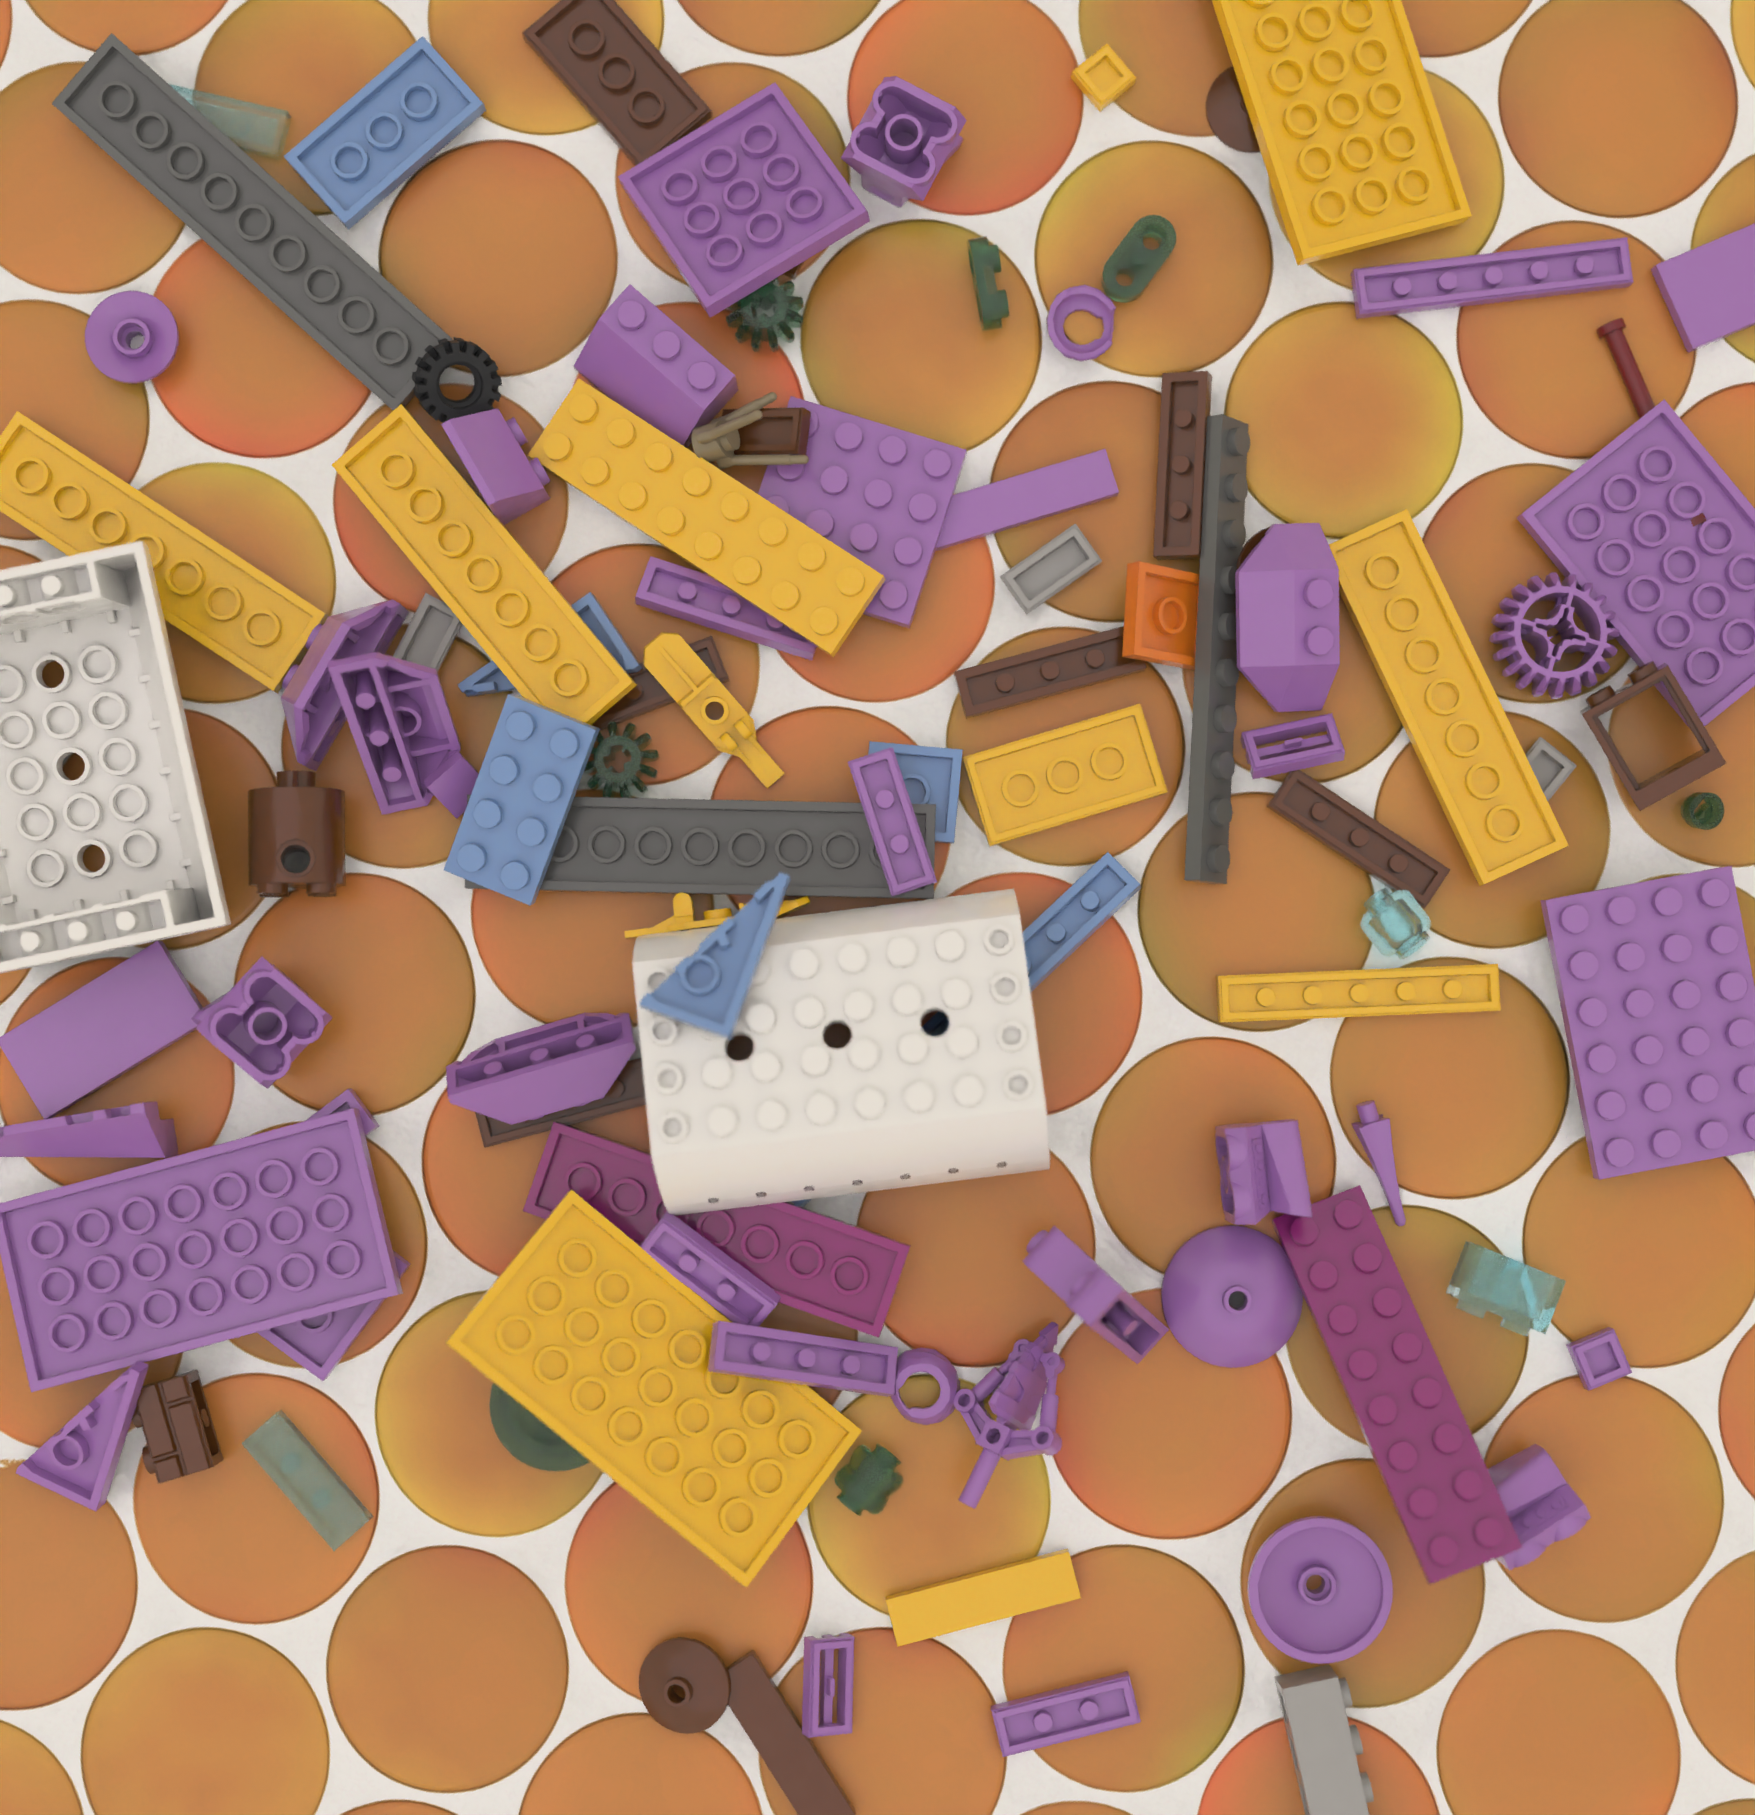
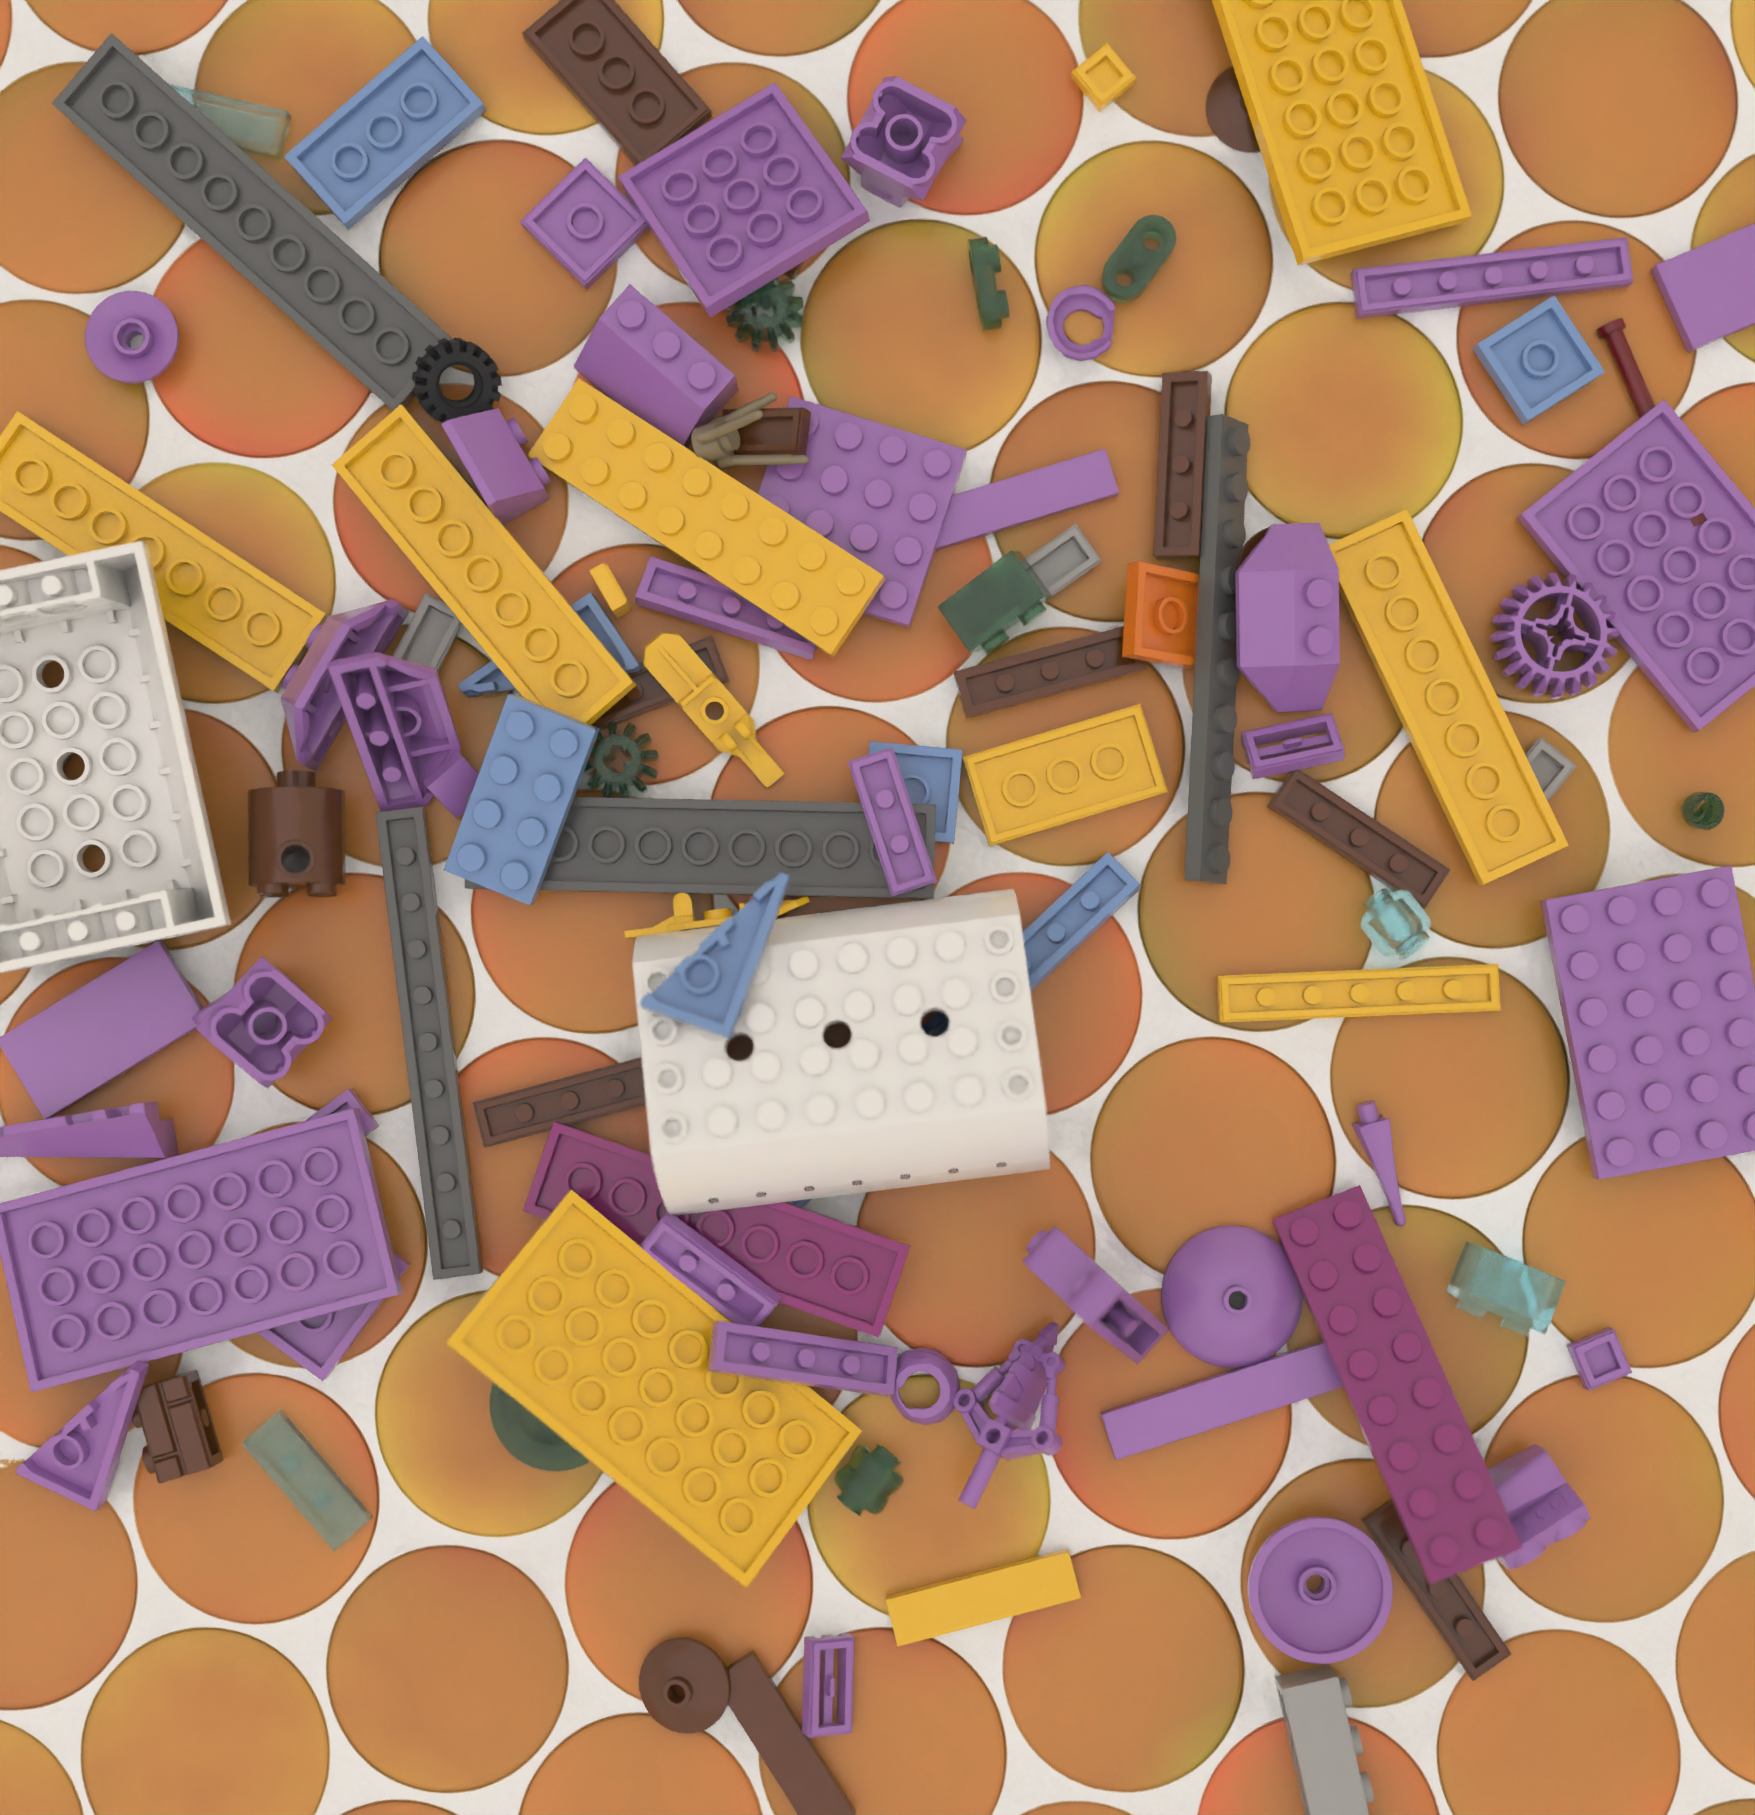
(429, 1043): none -> dark grey plate
(543, 1068): medium lavender wedge -> none
(585, 223): none -> medium lavender tile
(610, 590): none -> yellow tile
(995, 603): none -> clear green brick
(1065, 1714): medium lavender tile -> none
(1219, 1400): none -> medium lavender tile
(1261, 1170): medium lavender piece -> none
(1444, 1602): none -> reddish brown tile
(1538, 360): none -> medium blue plate
(1677, 775): reddish brown window -> none

